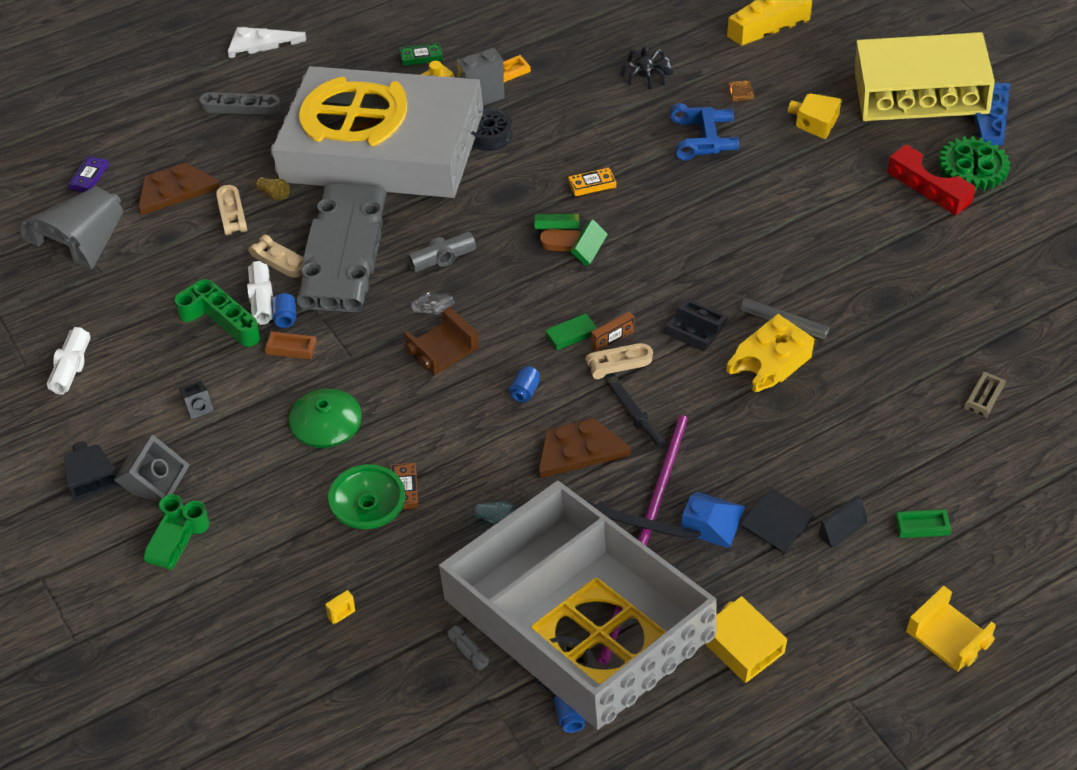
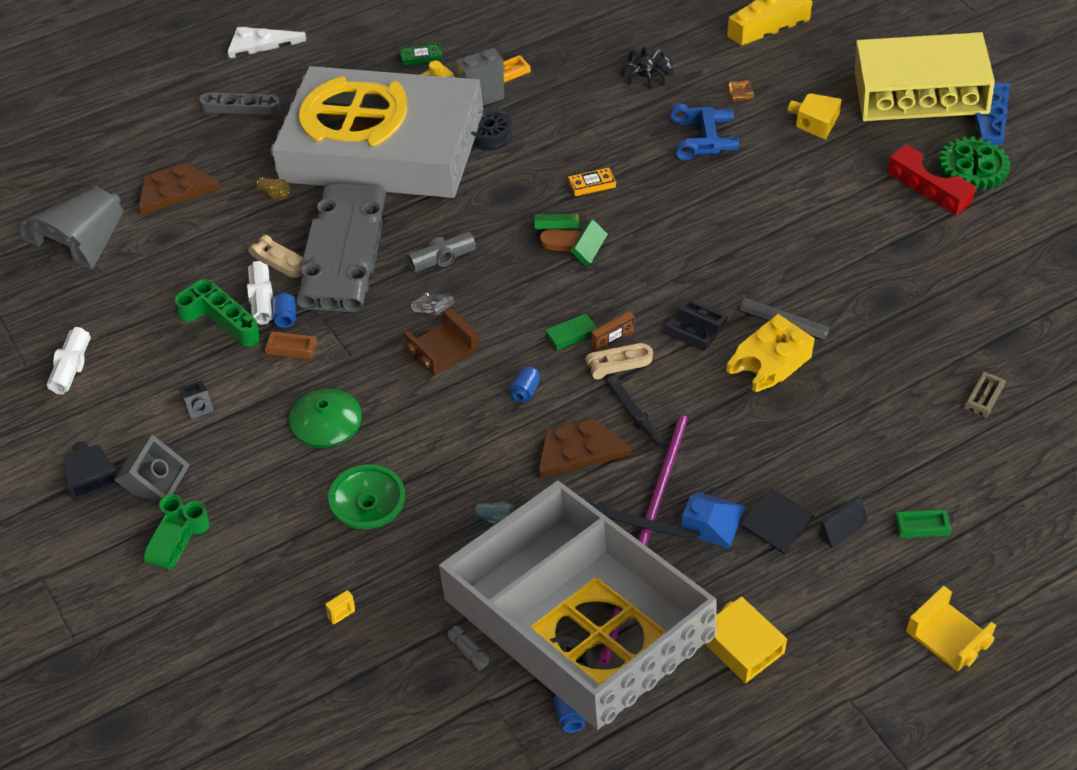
(88, 174): dark purple tile -> none
(231, 209): tan plate -> none
(408, 476): tile -> none

